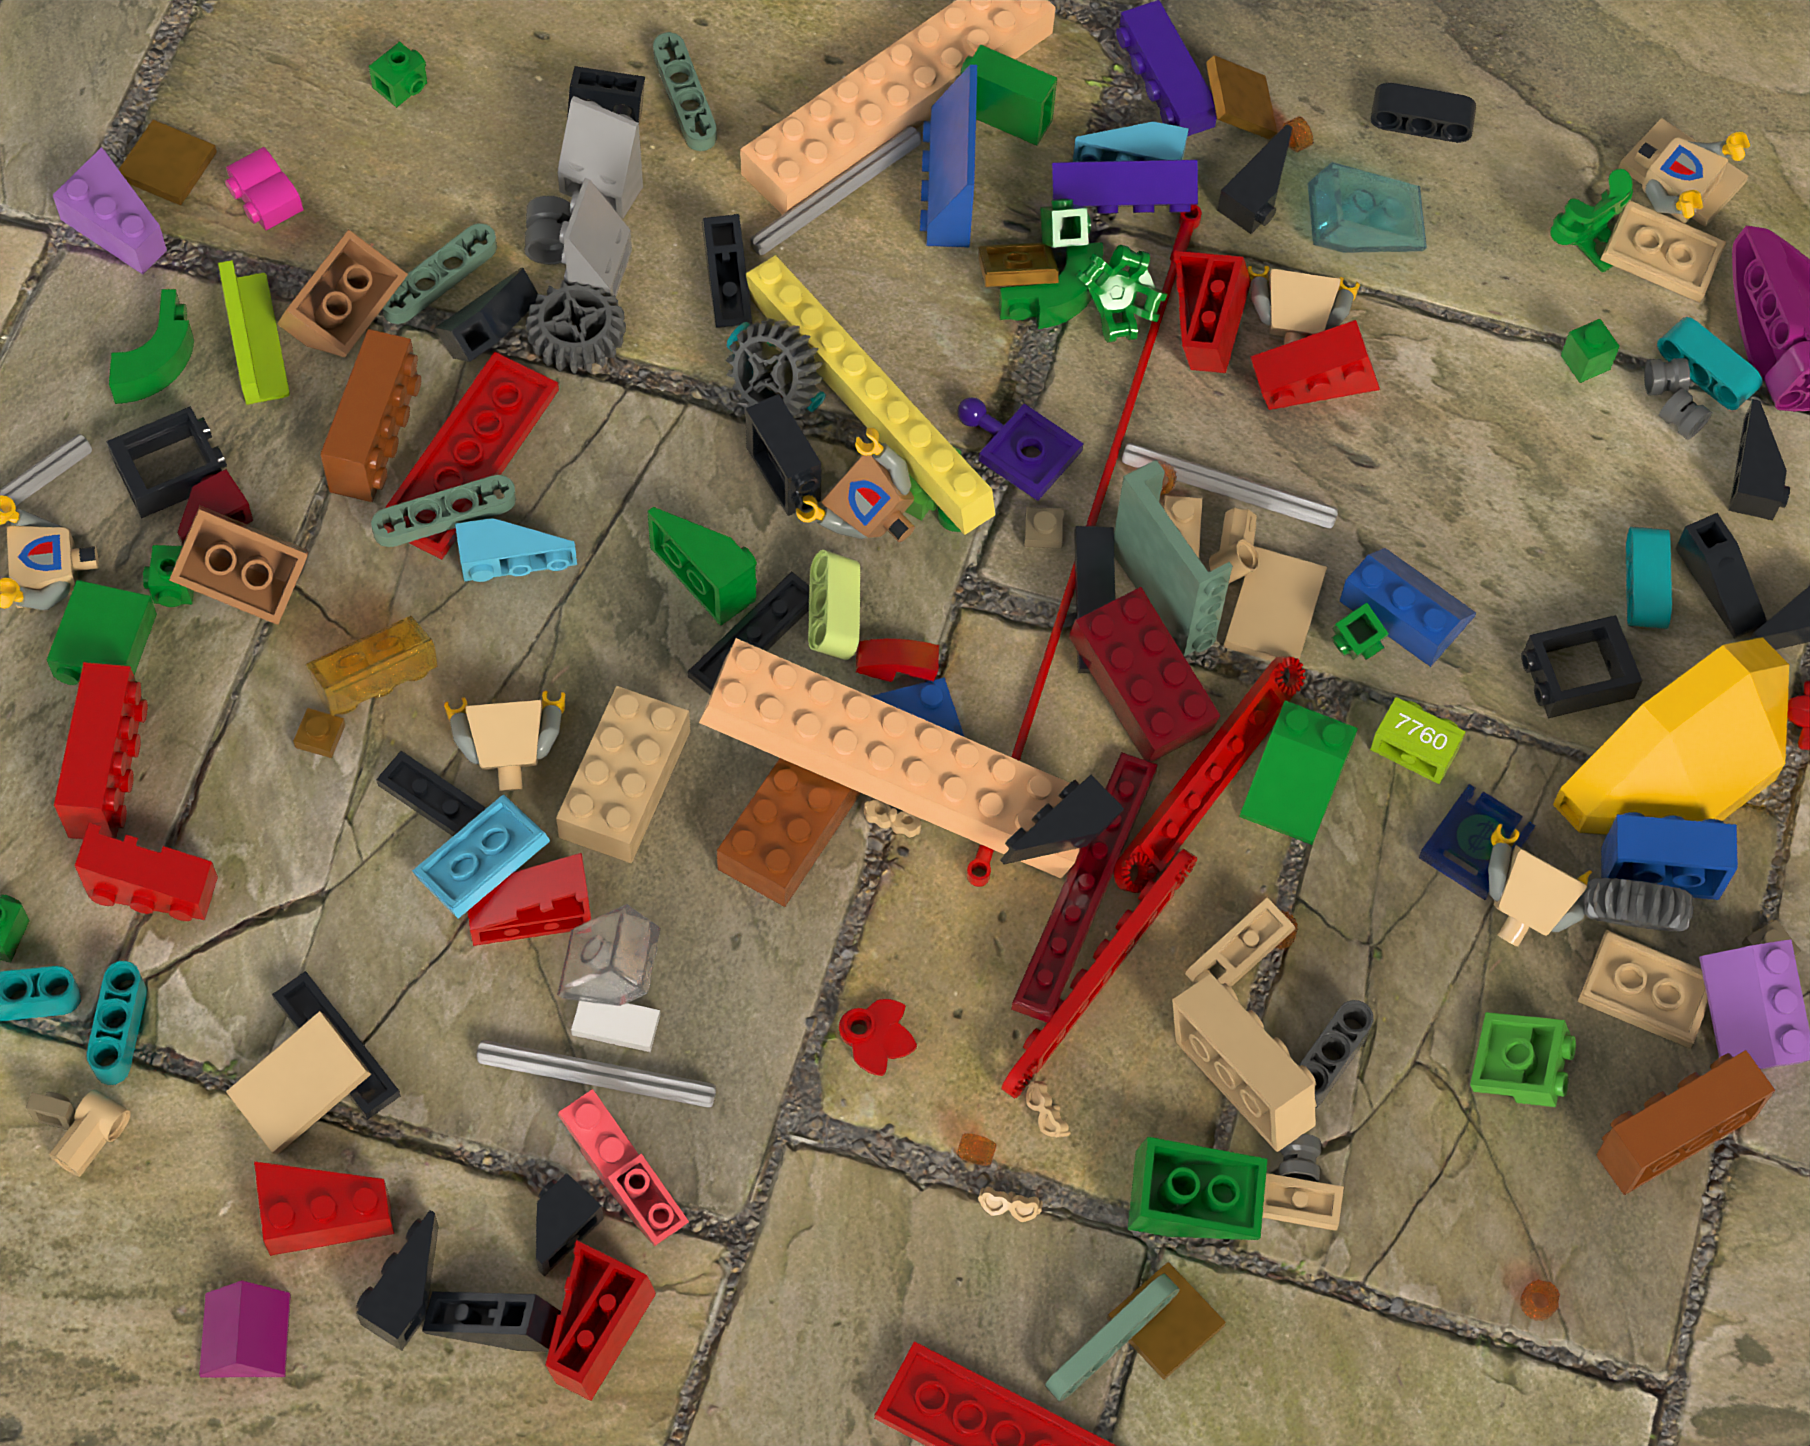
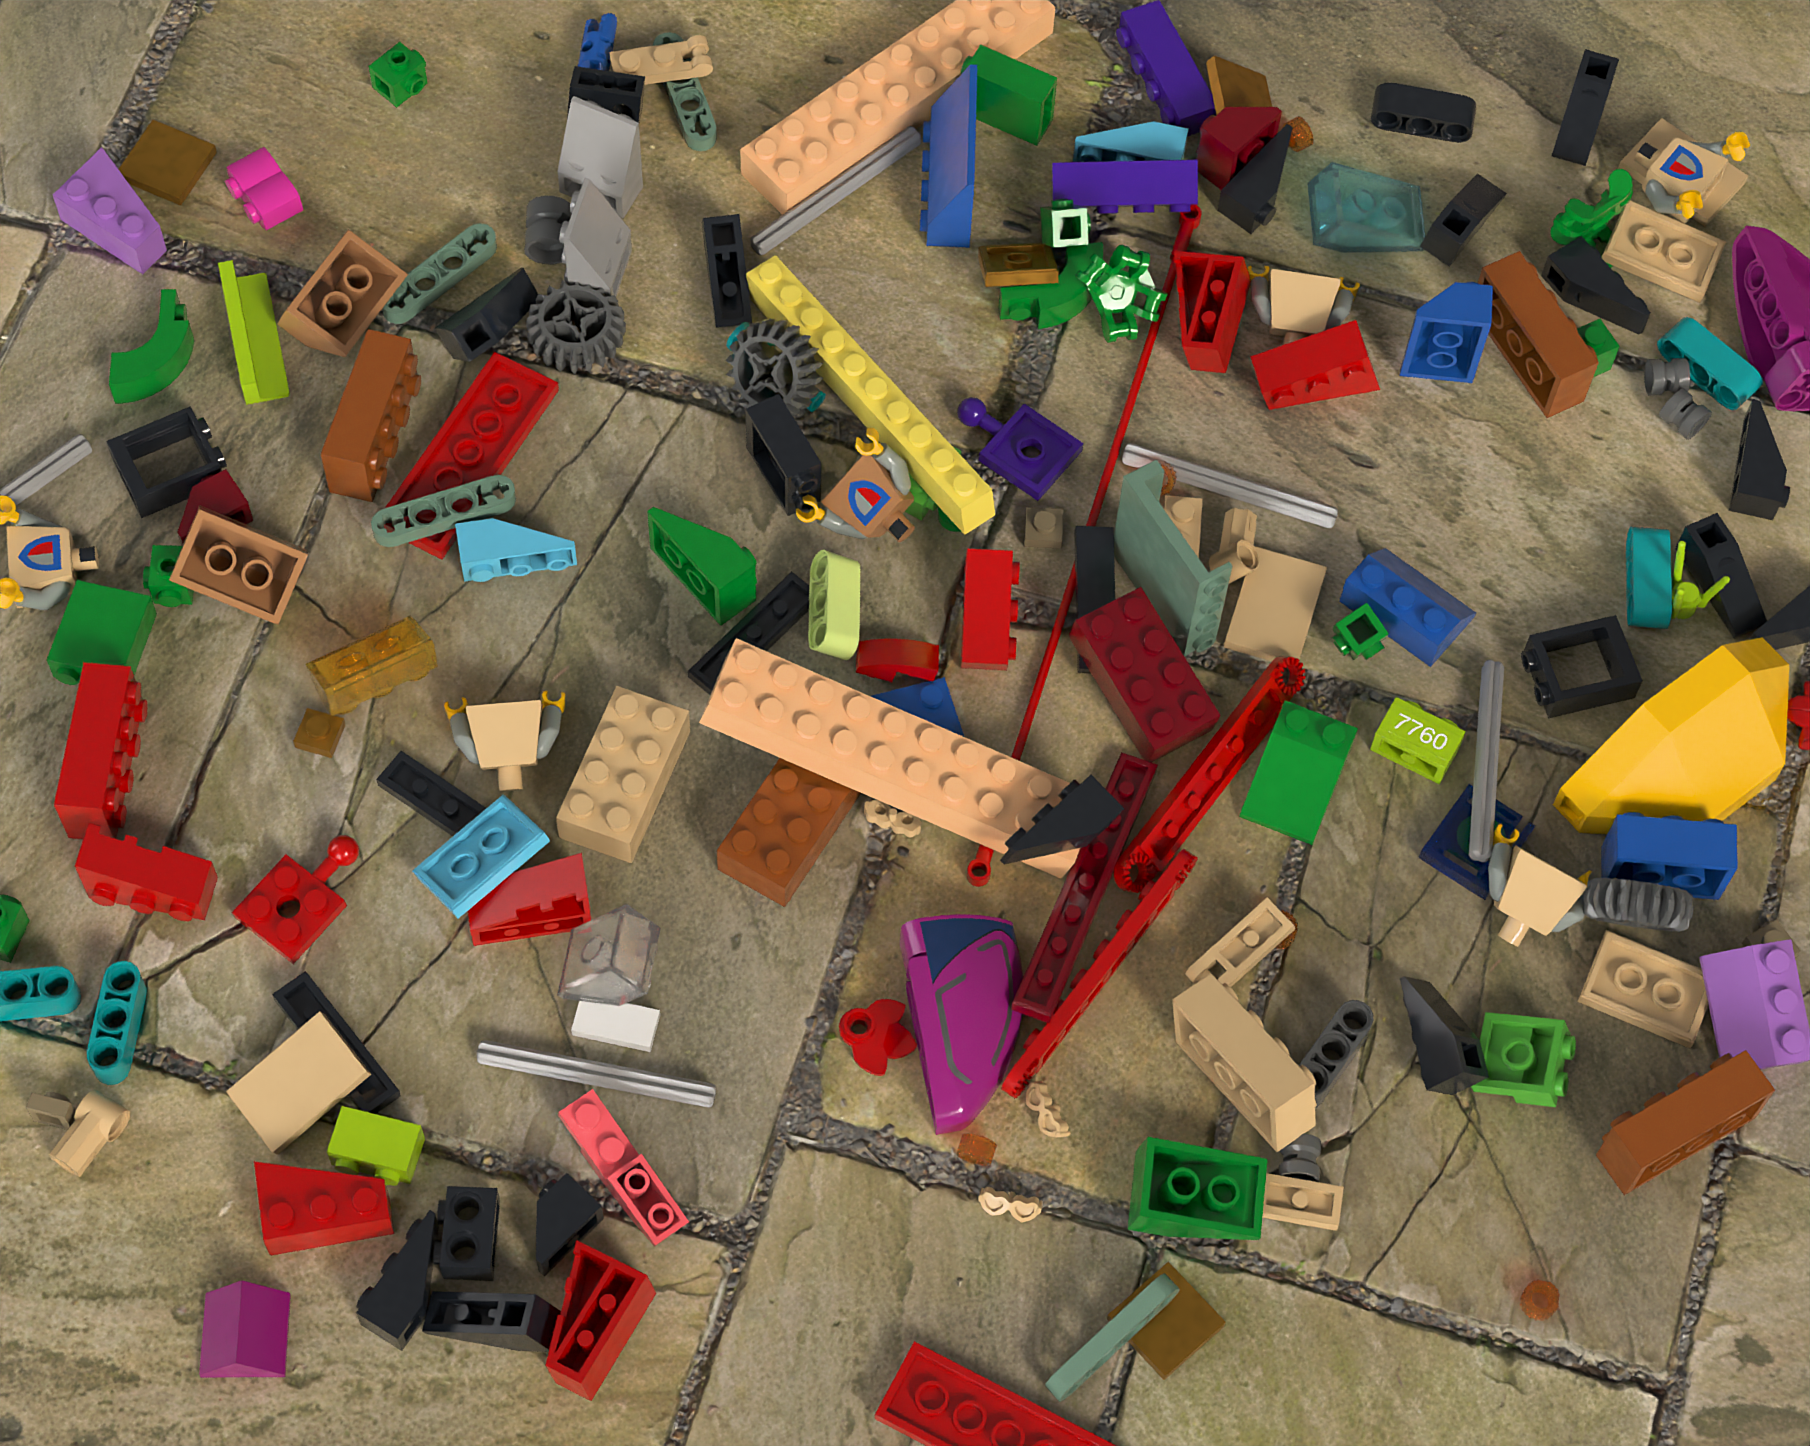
(293, 883): none -> red plate
(375, 1146): none -> lime brick
(476, 1233): none -> black brick
(598, 42): none -> blue hinge
(665, 61): none -> tan plate
(960, 1009): none -> magenta panel
(989, 609): none -> red wedge
(1233, 140): none -> dark red slope
(1445, 1045): none -> black slope
(1449, 334): none -> blue slope
(1462, 219): none -> black slope
(1486, 761): none -> light grey axle
(1537, 336): none -> dark orange brick
(1585, 107): none -> black slope
(1590, 284): none -> black slope
(1686, 595): none -> lime plant

